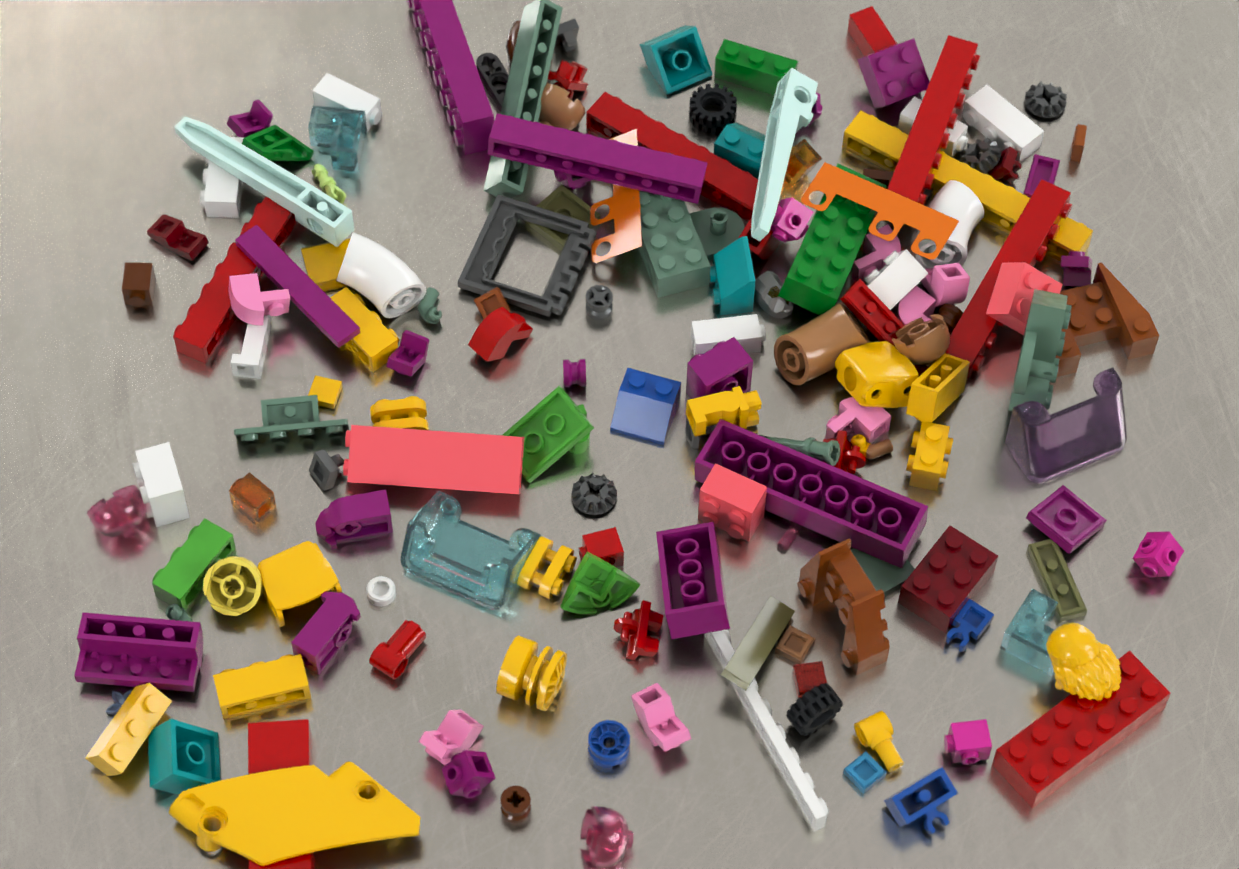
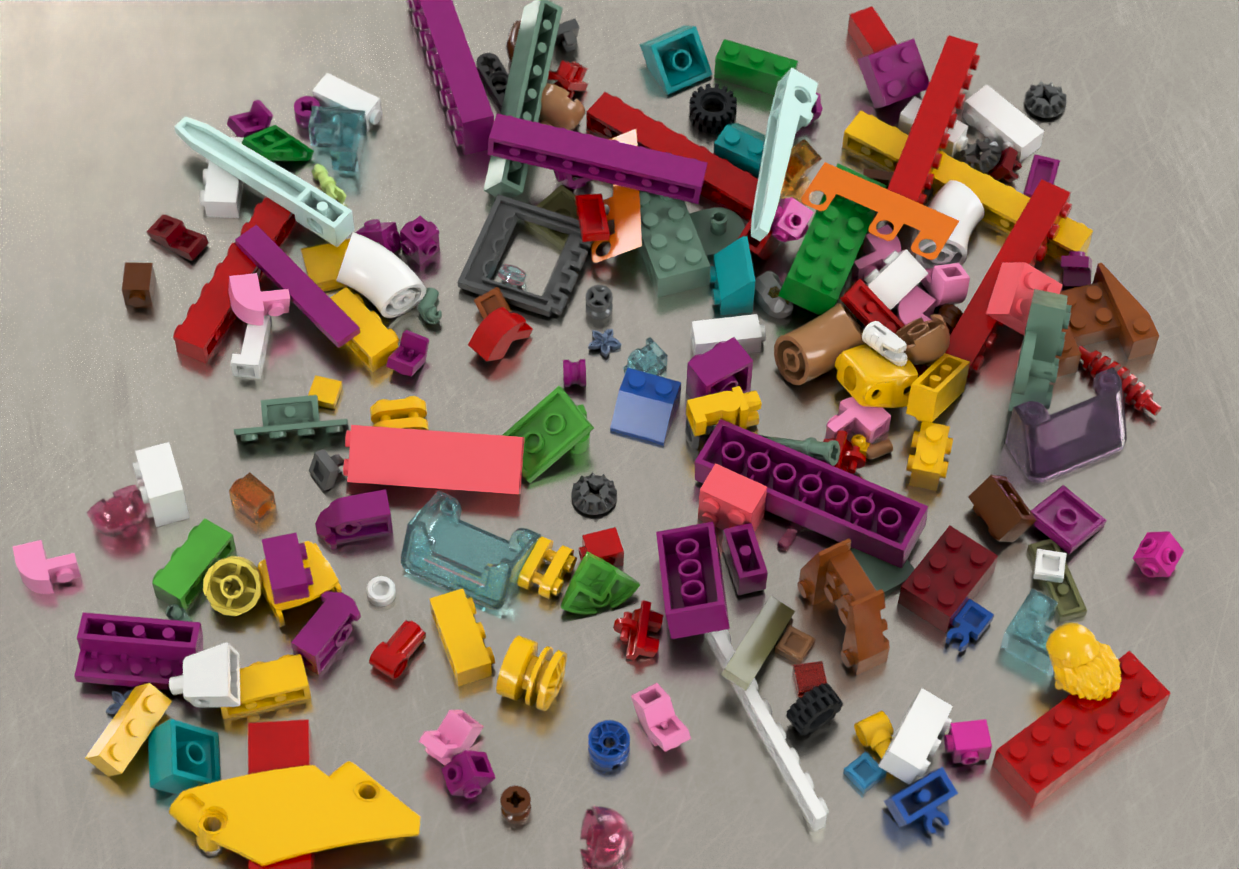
(39, 572): none -> bright pink brick
(210, 678): none -> white torso
(286, 569): none -> magenta brick
(302, 110): none -> magenta wheel
(382, 232): none -> magenta bracket
(420, 239): none -> magenta brick
(462, 636): none -> yellow brick
(512, 274): none -> clear light blue tile
(592, 217): none -> red tile
(604, 342): none -> sand blue plant
(648, 359): none -> clear light blue brick
(744, 559): none -> magenta brick
(885, 343): none -> white hinge
(917, 737): none -> white brick
(1001, 508): none -> reddish brown brick
(1049, 565): none -> white tile
(1078, 143): dark orange tile -> none
(1130, 388): none -> red piece

